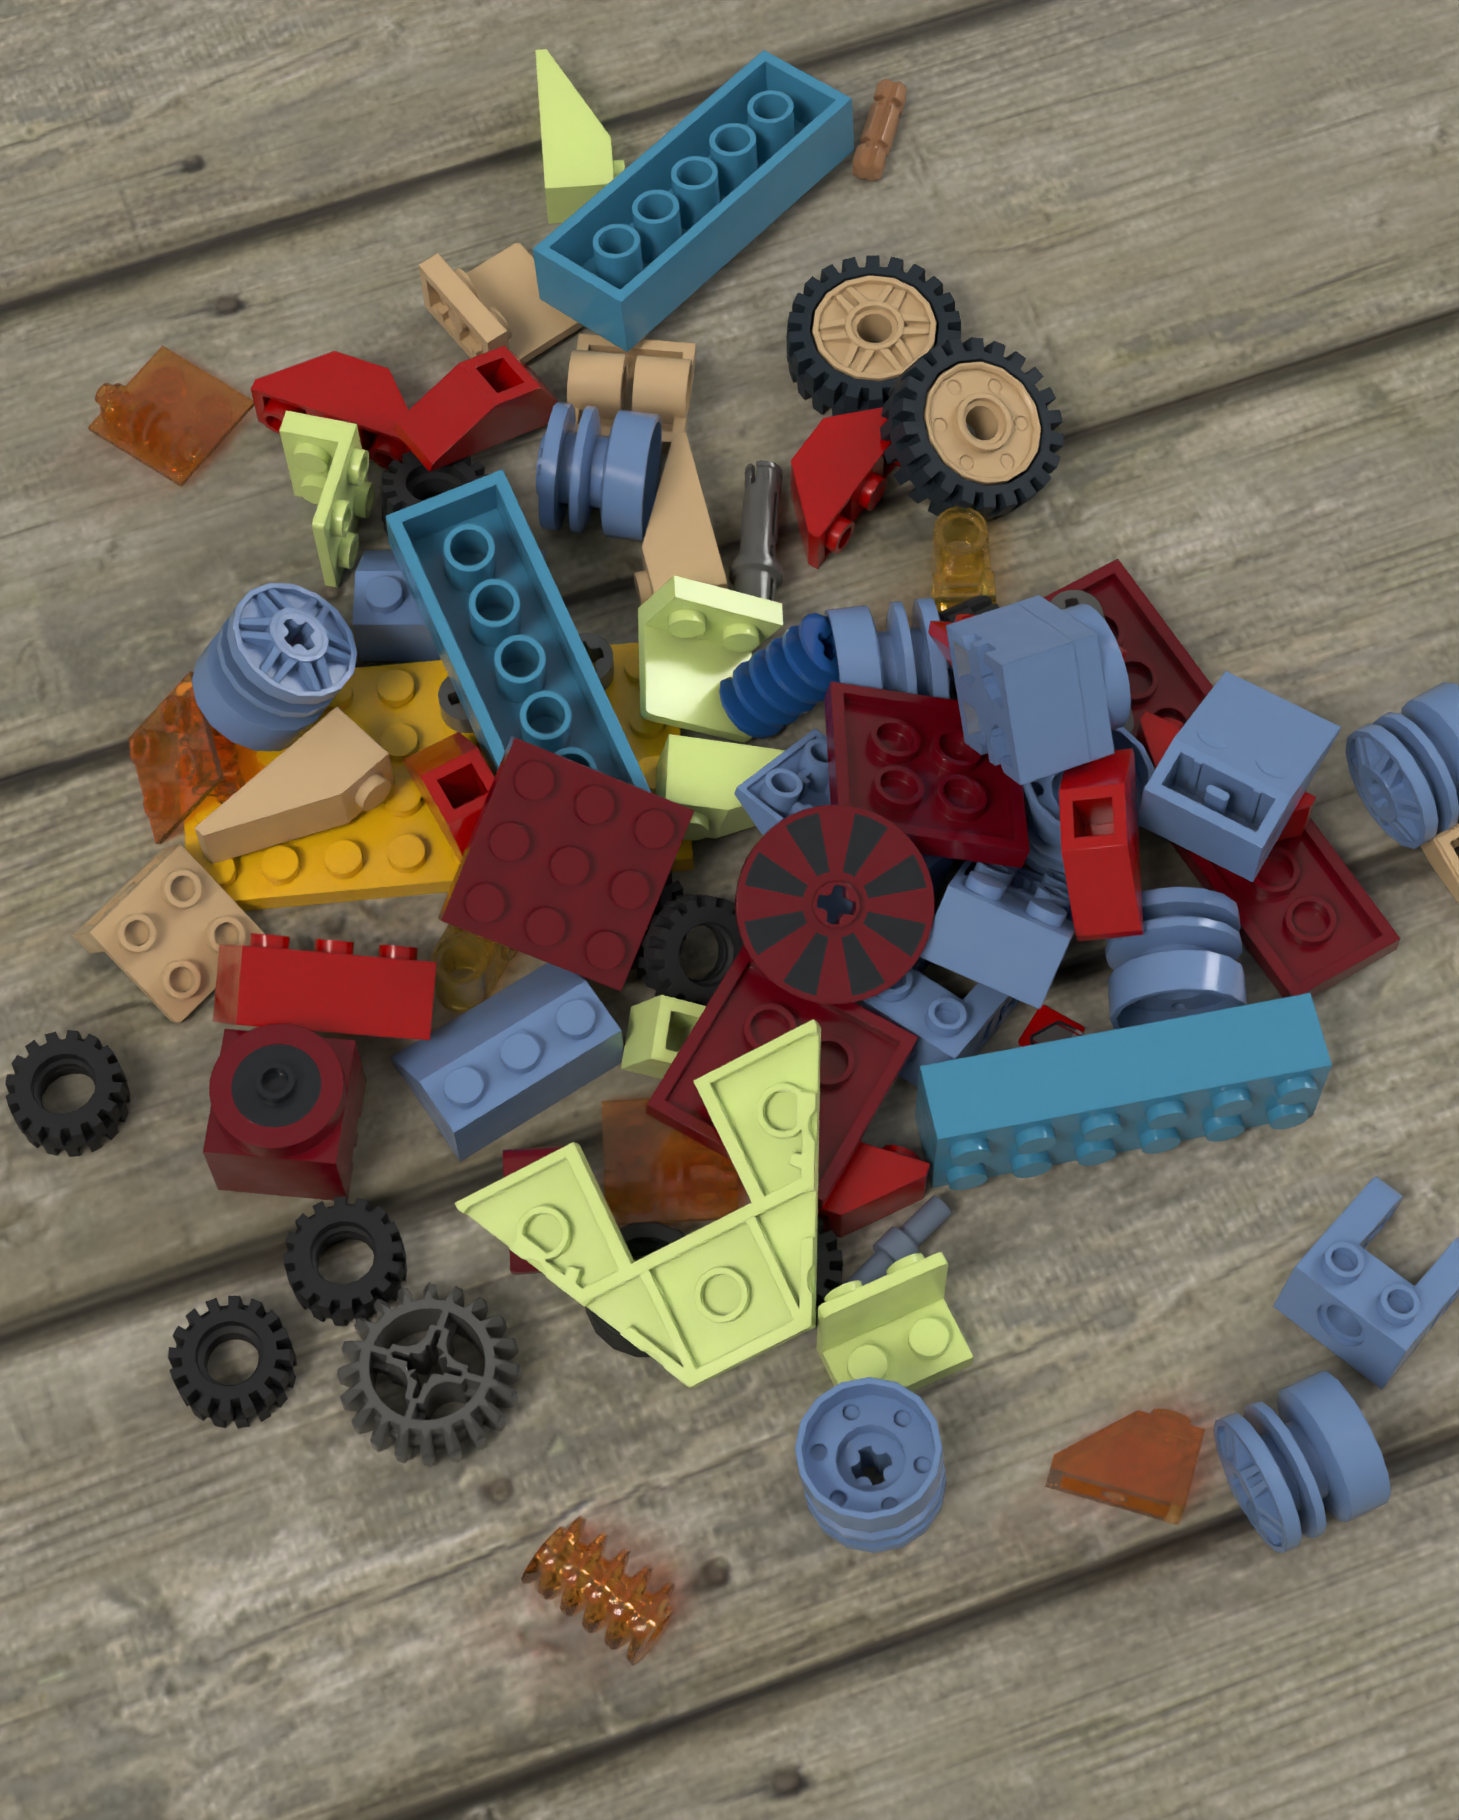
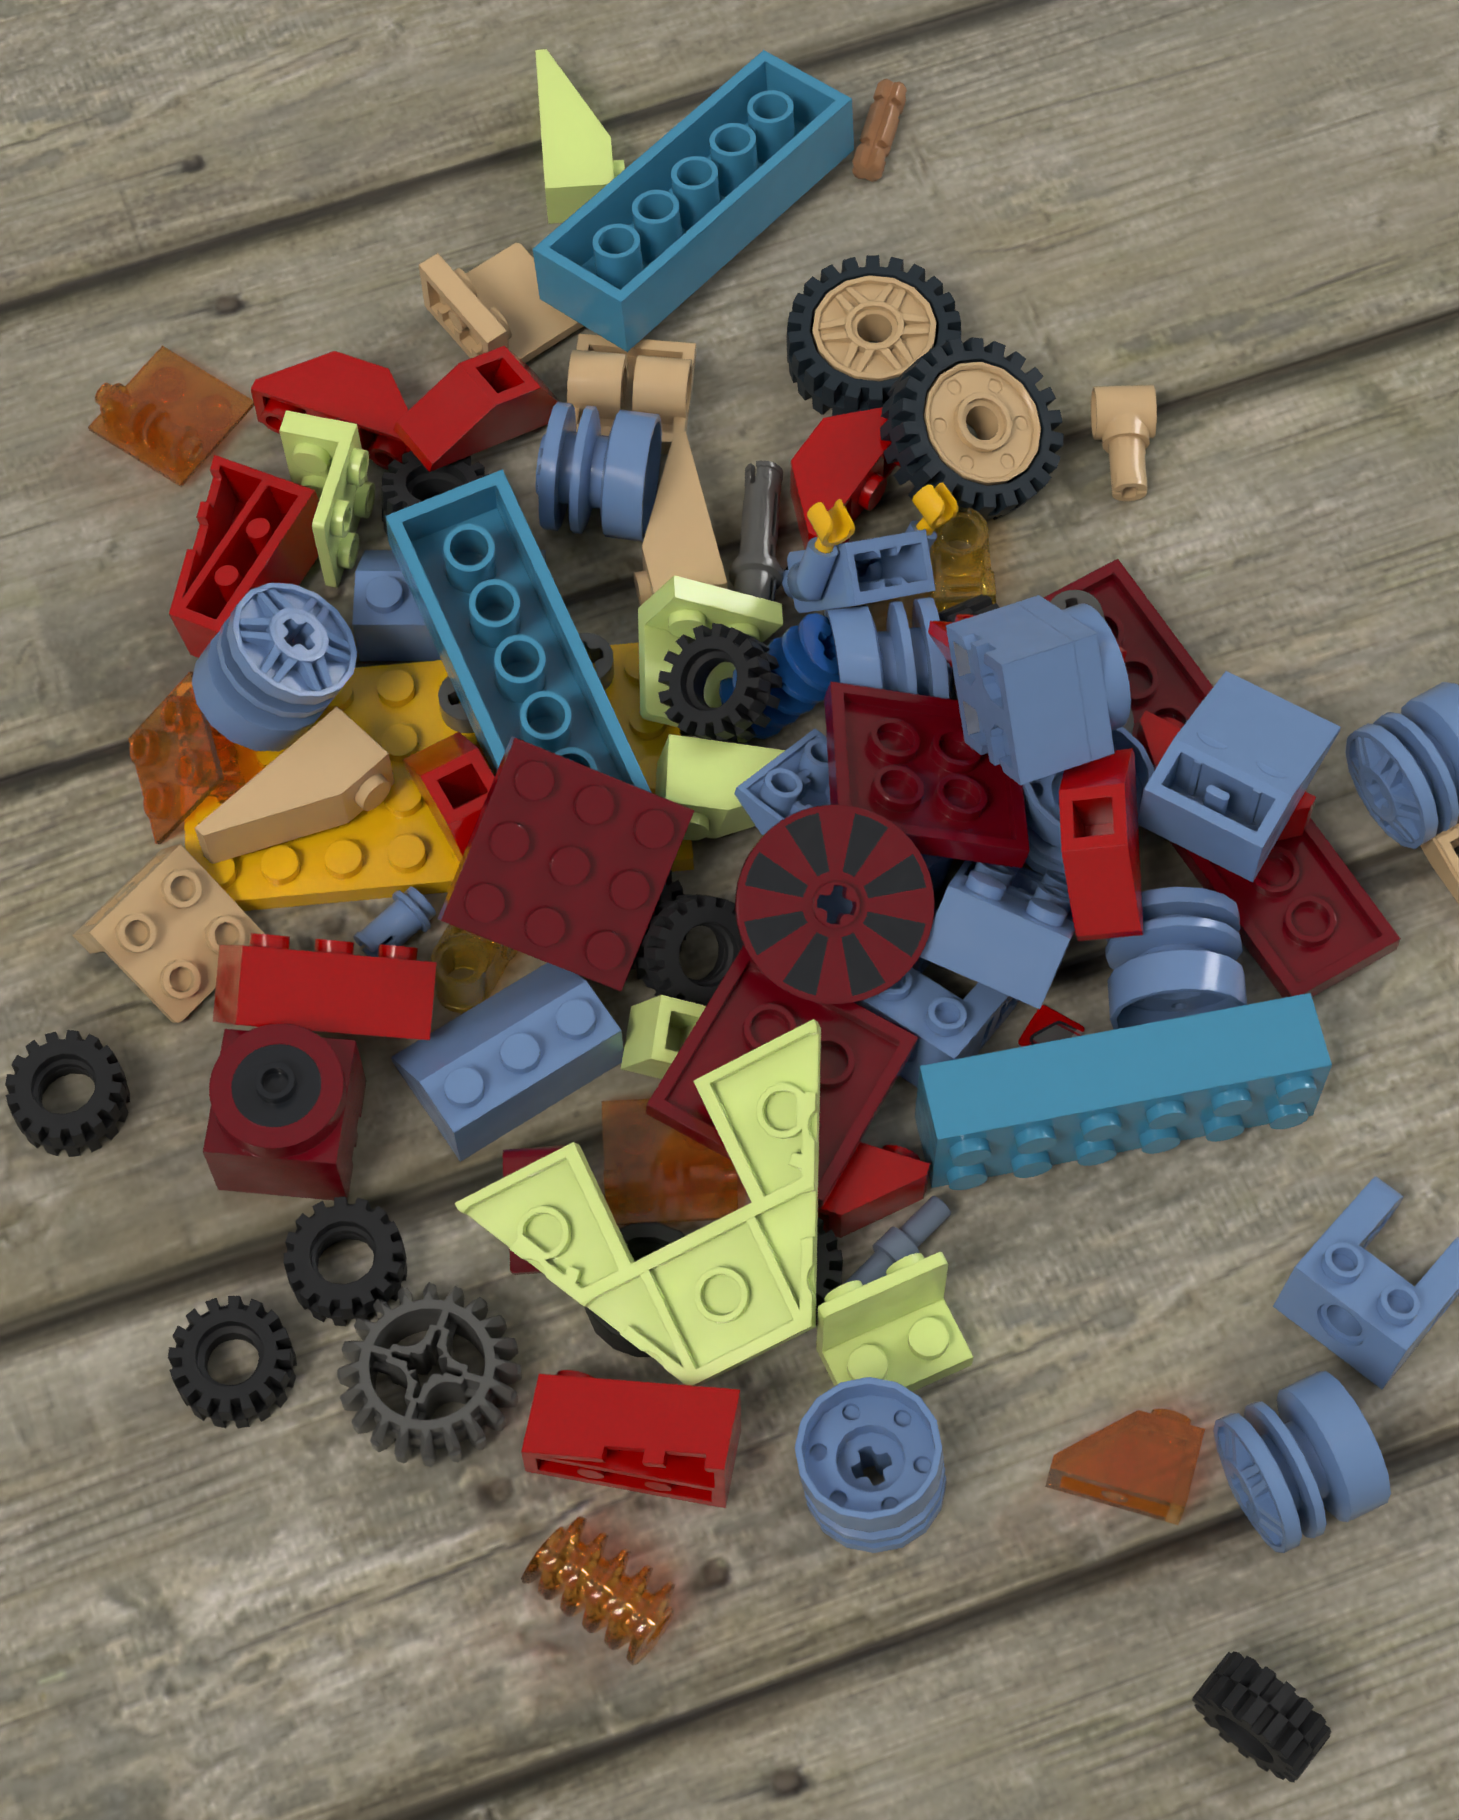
(248, 536): none -> red wedge
(397, 922): none -> medium blue pin
(635, 1435): none -> red wedge
(689, 678): none -> black tyre
(869, 569): none -> medium blue torso
(1125, 423): none -> tan pin
(1262, 1716): none -> black tyre

